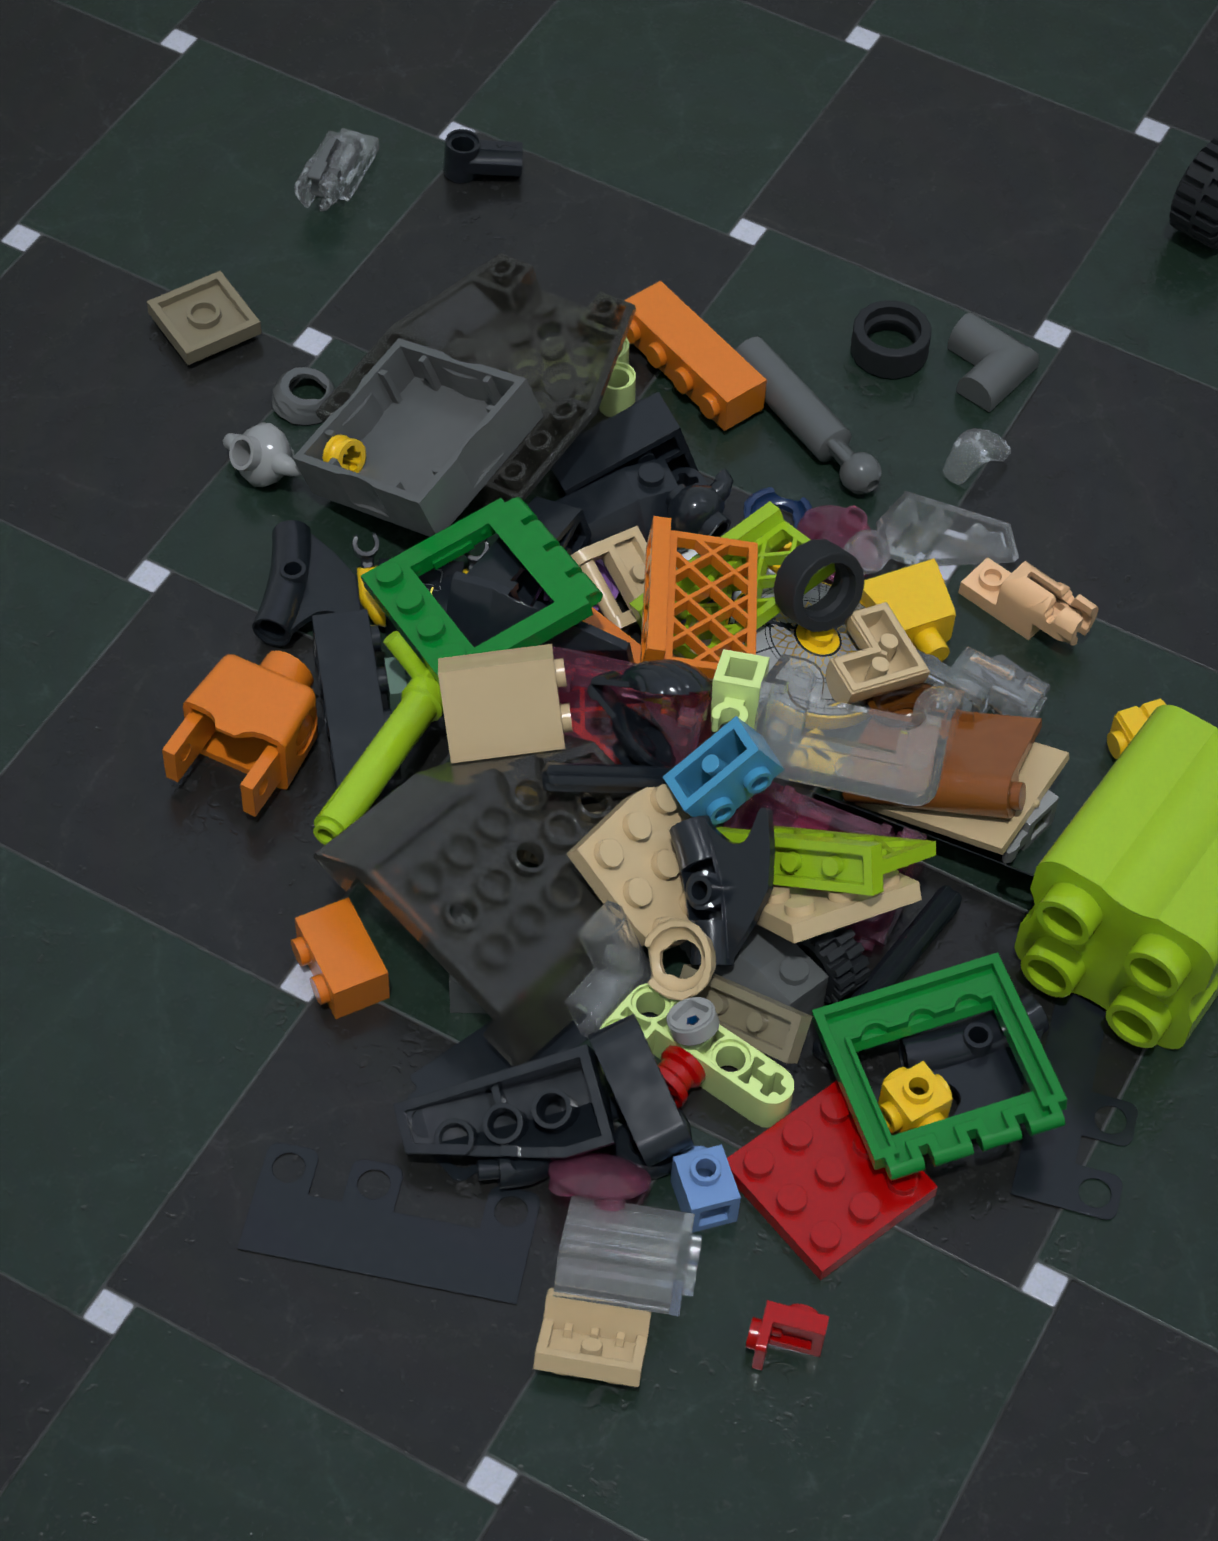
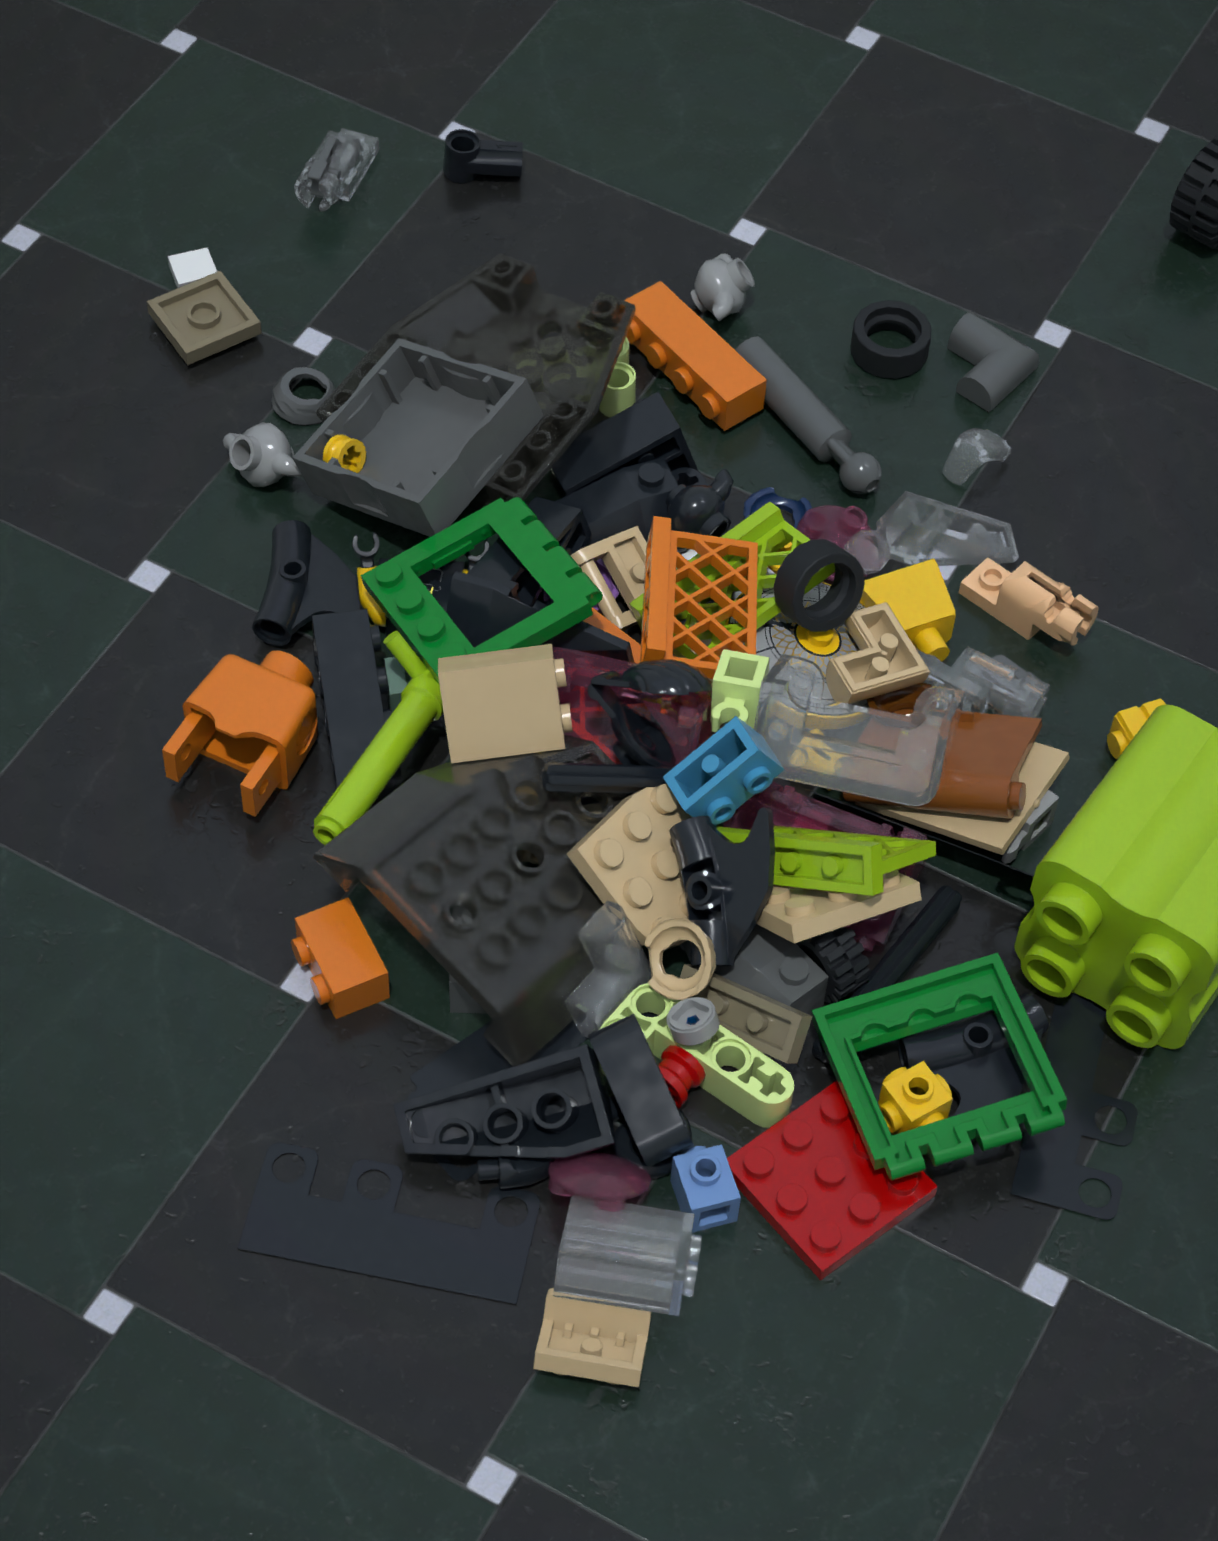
(191, 266): none -> white tile
(722, 286): none -> light grey piece
(789, 1327): red bracket -> none

